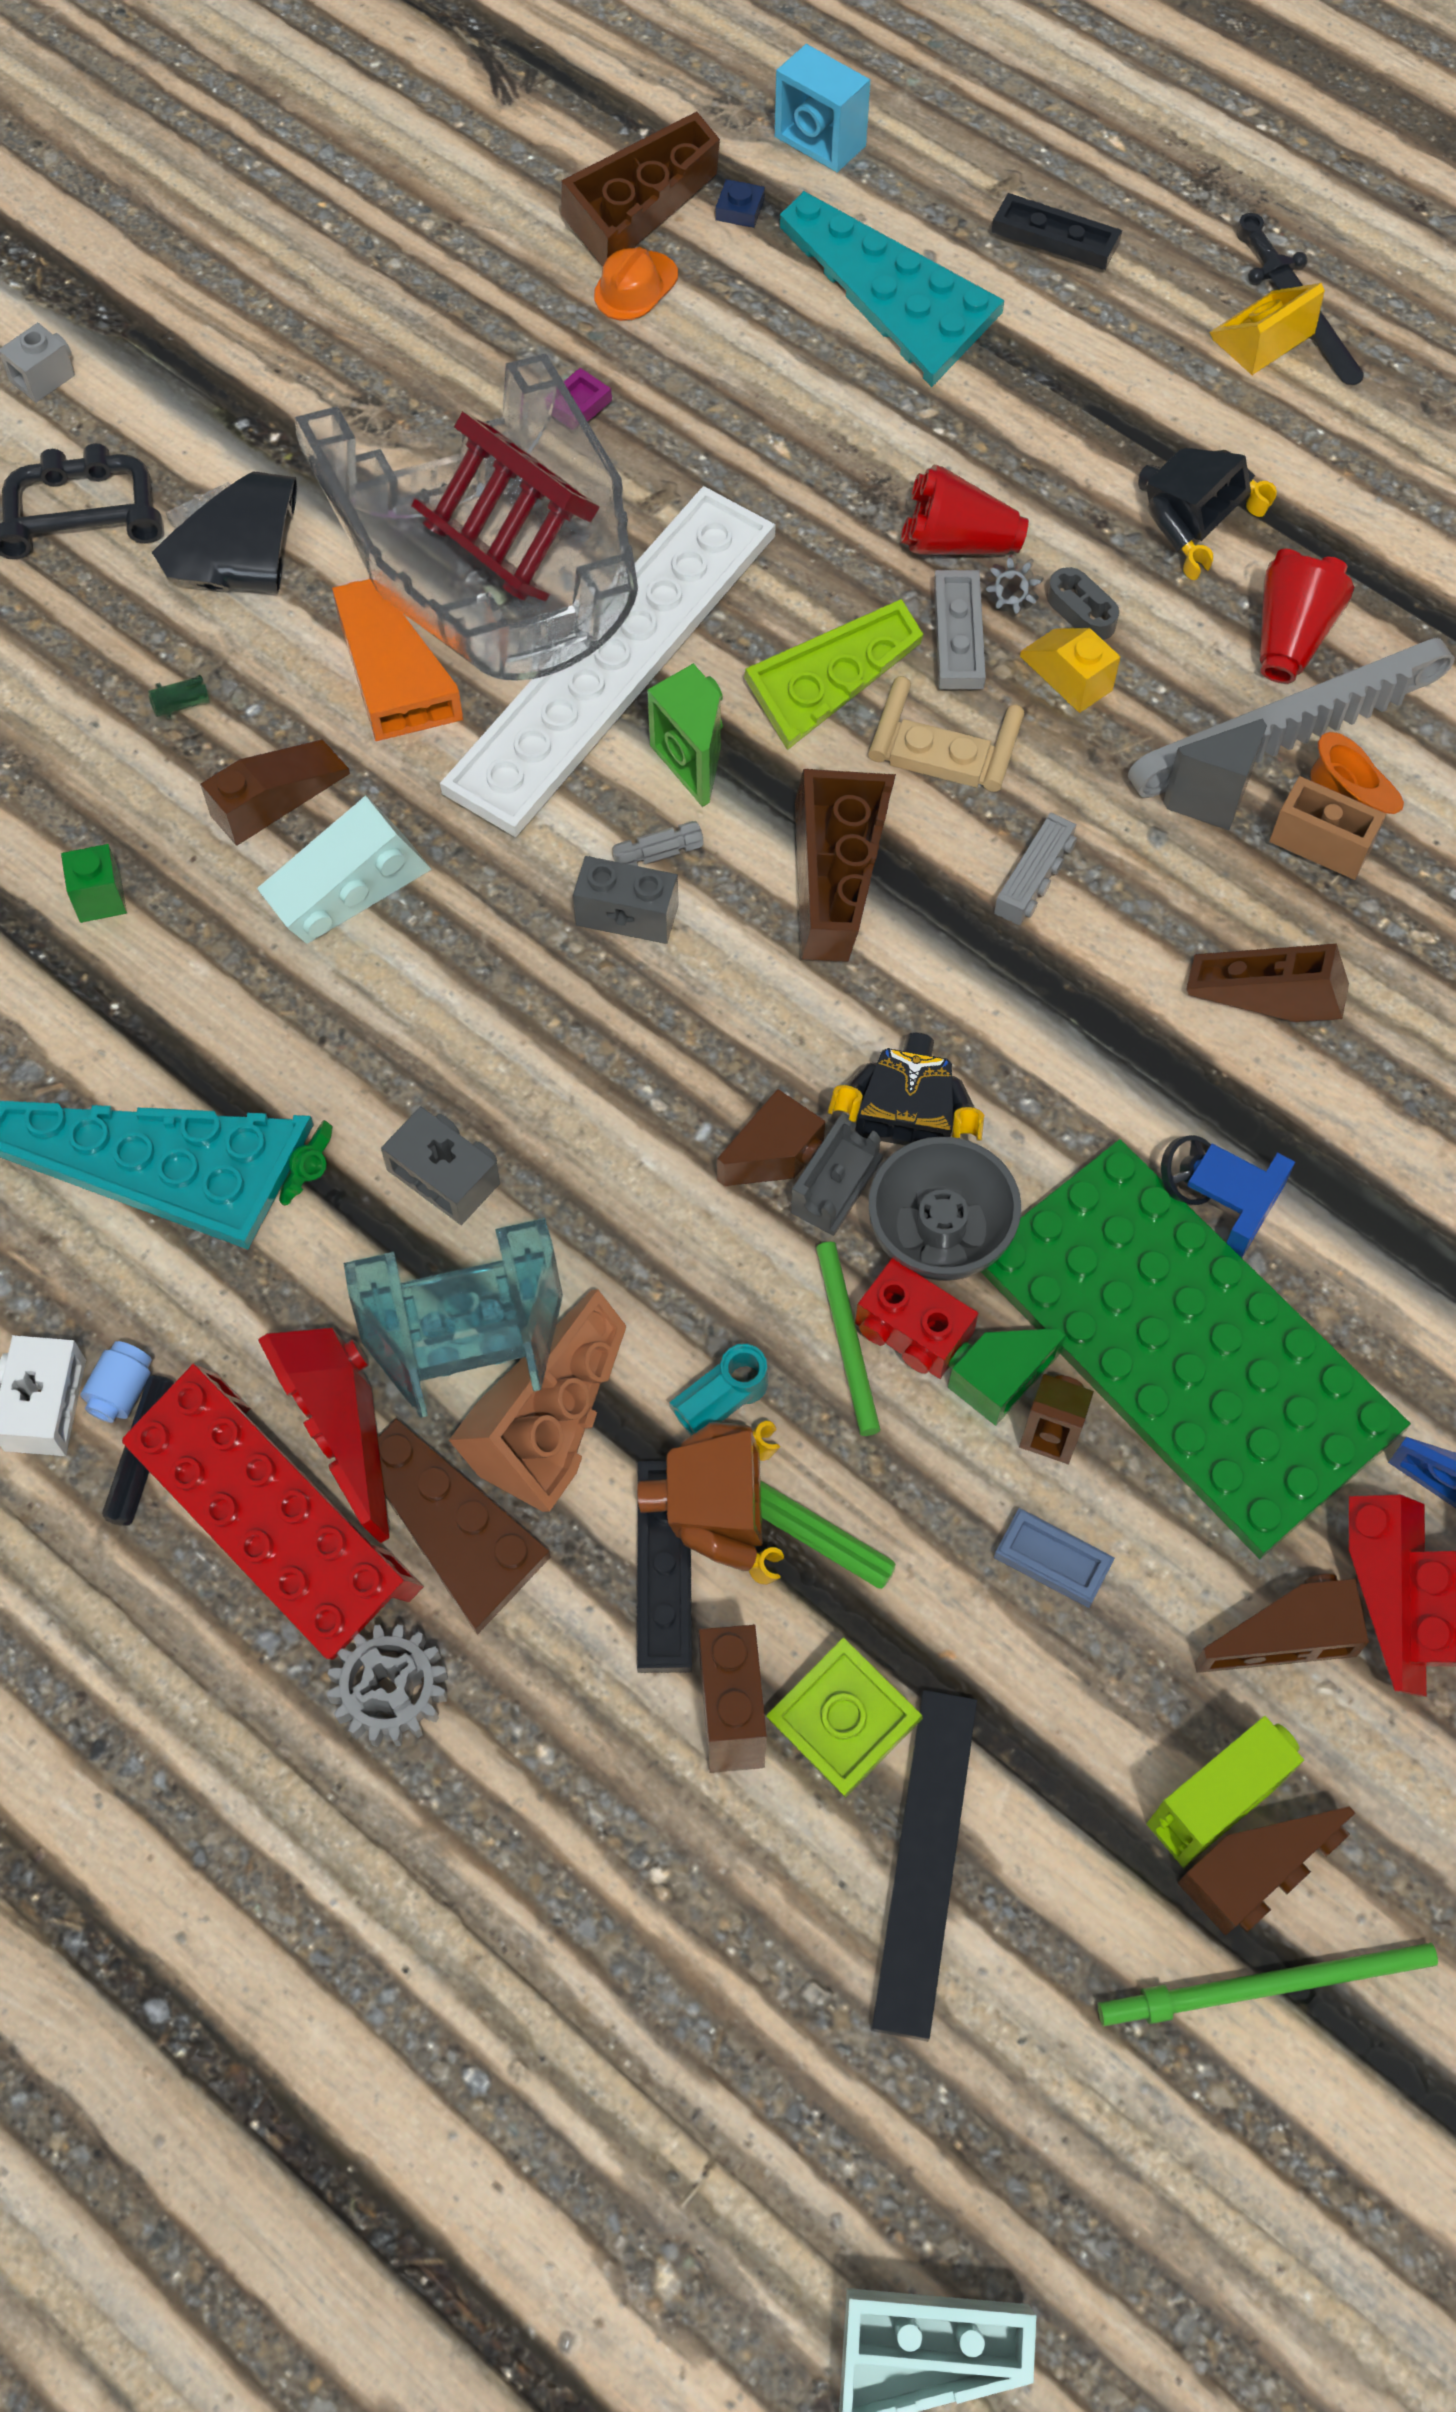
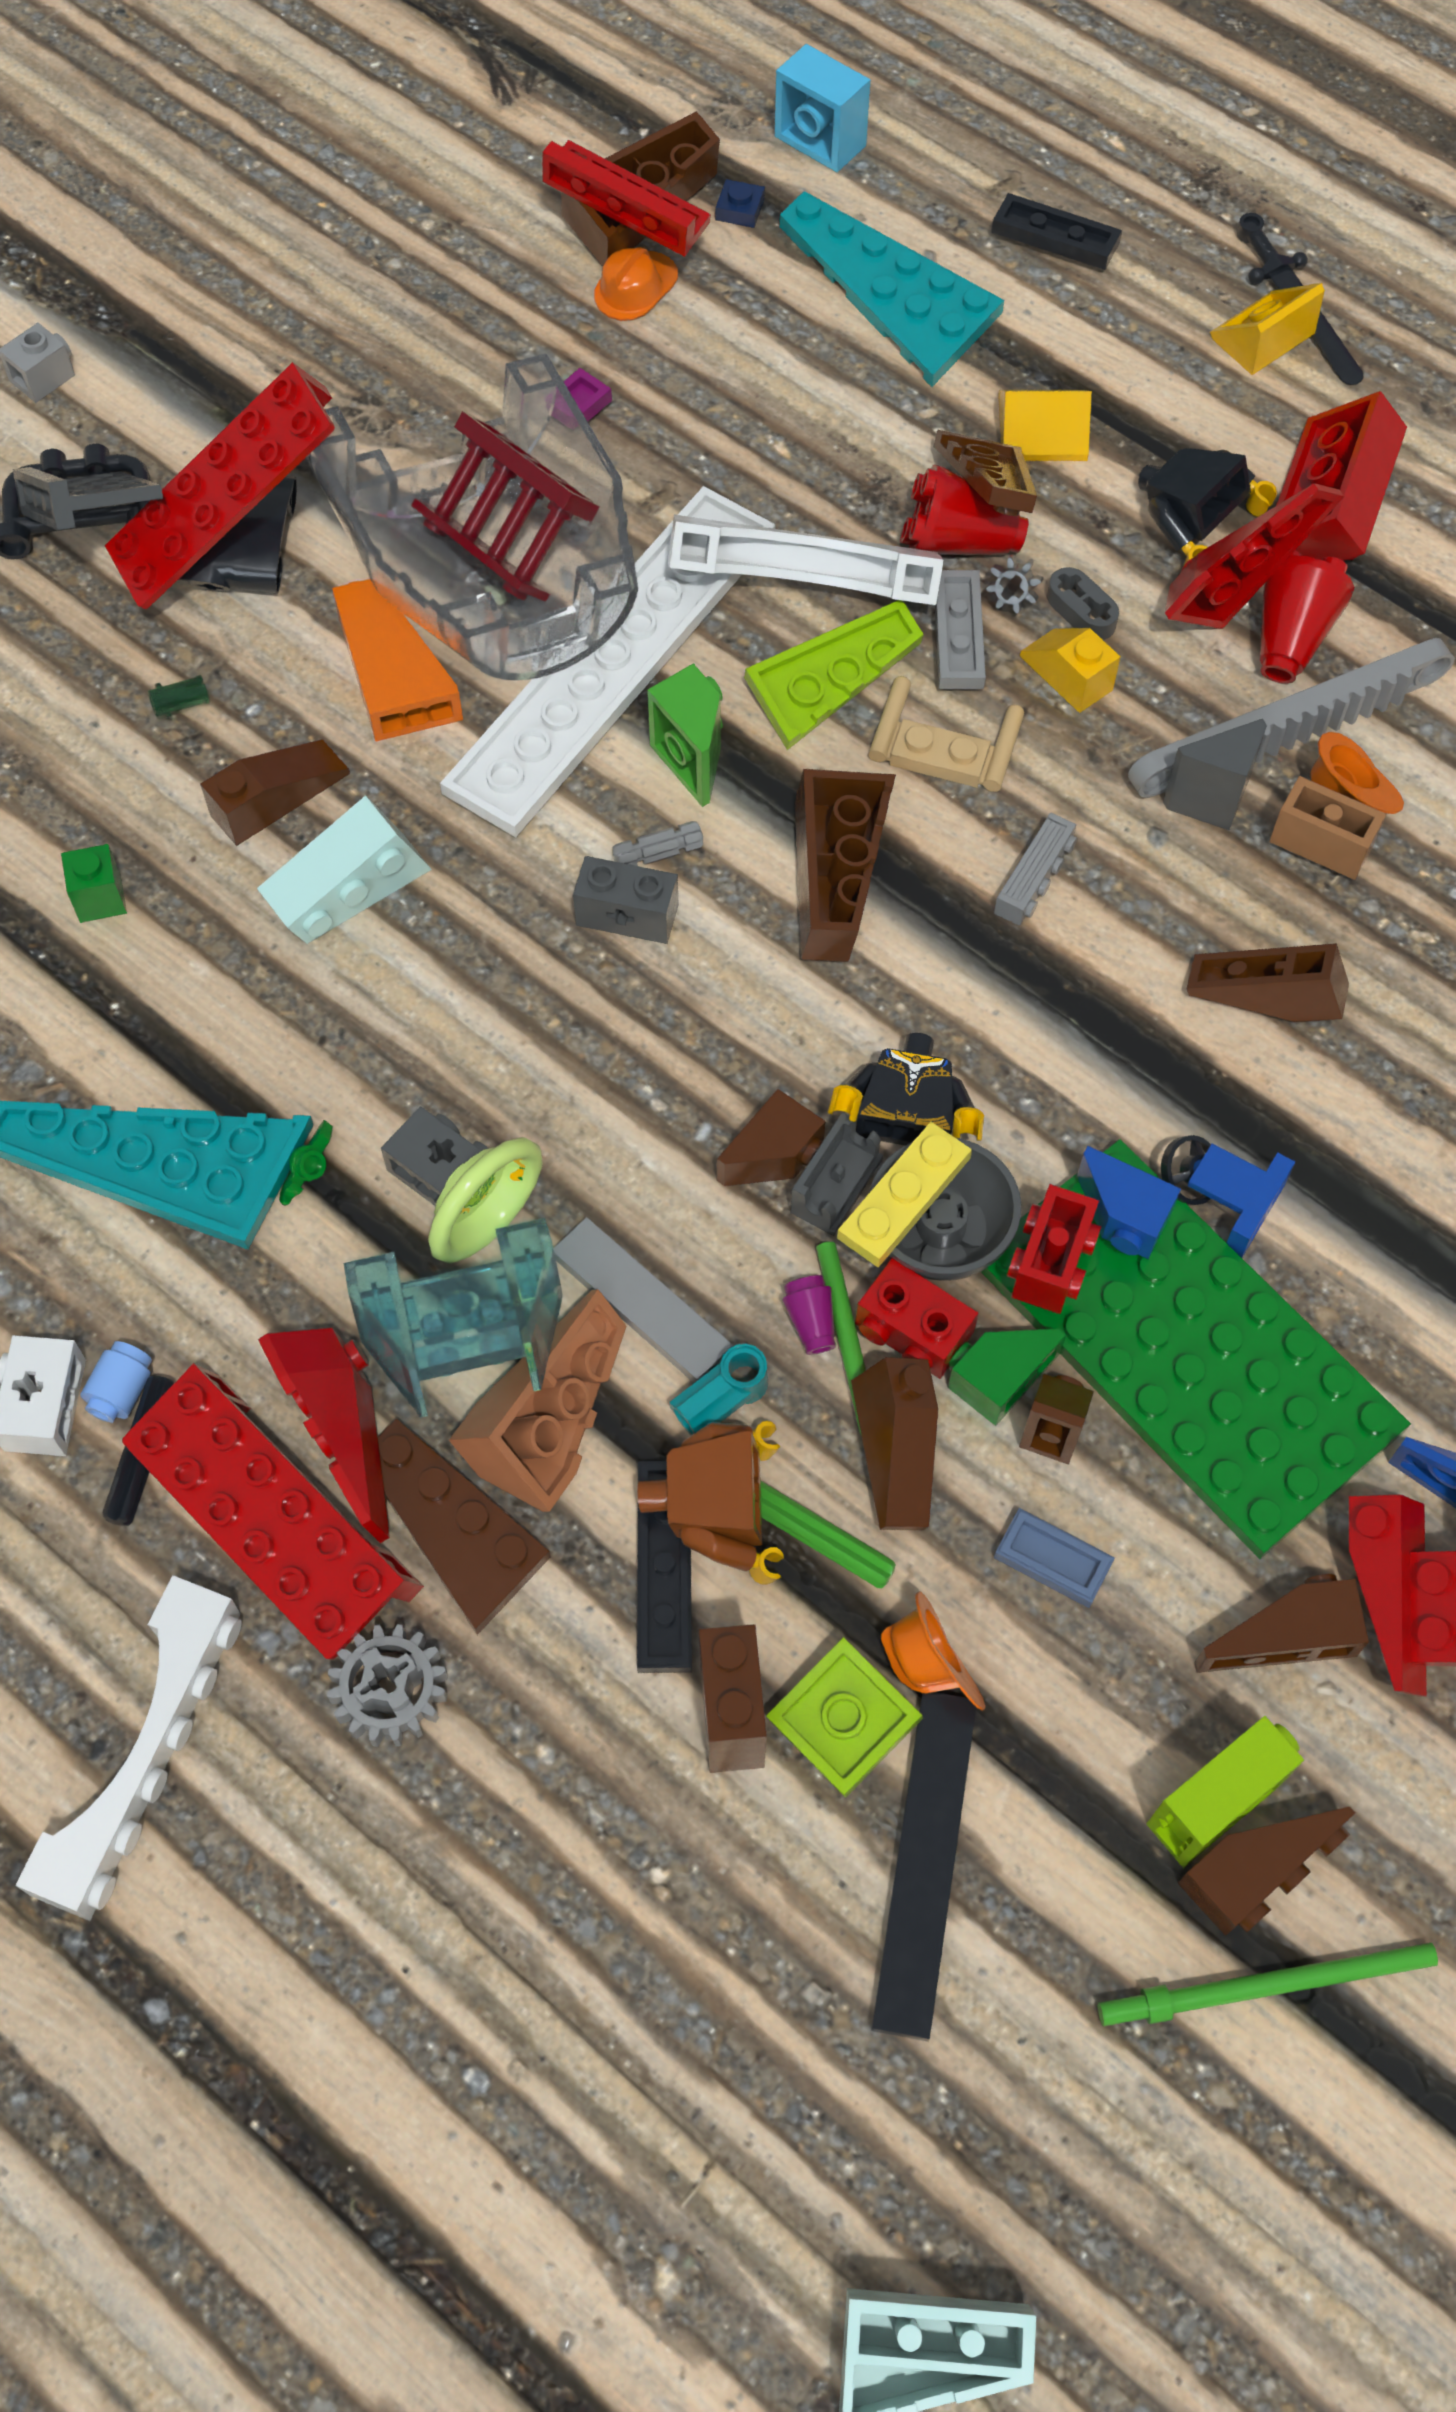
(54, 498): none -> dark grey fence
(78, 1862): none -> white arch
(221, 484): none -> red bracket
(483, 1197): none -> yellowish green piece
(623, 196): none -> red fence
(642, 1300): none -> light grey tile
(805, 557): none -> white arch
(811, 1312): none -> magenta cone
(899, 1439): none -> reddish brown slope
(904, 1194): none -> light yellow plate
(924, 1656): none -> orange piece
(991, 469): none -> reddish brown wing
(1046, 423): none -> yellow slope
(1058, 1237): none -> red brick
(1131, 1202): none -> blue slope
(1236, 567): none -> red wedge
(1352, 452): none -> red slope

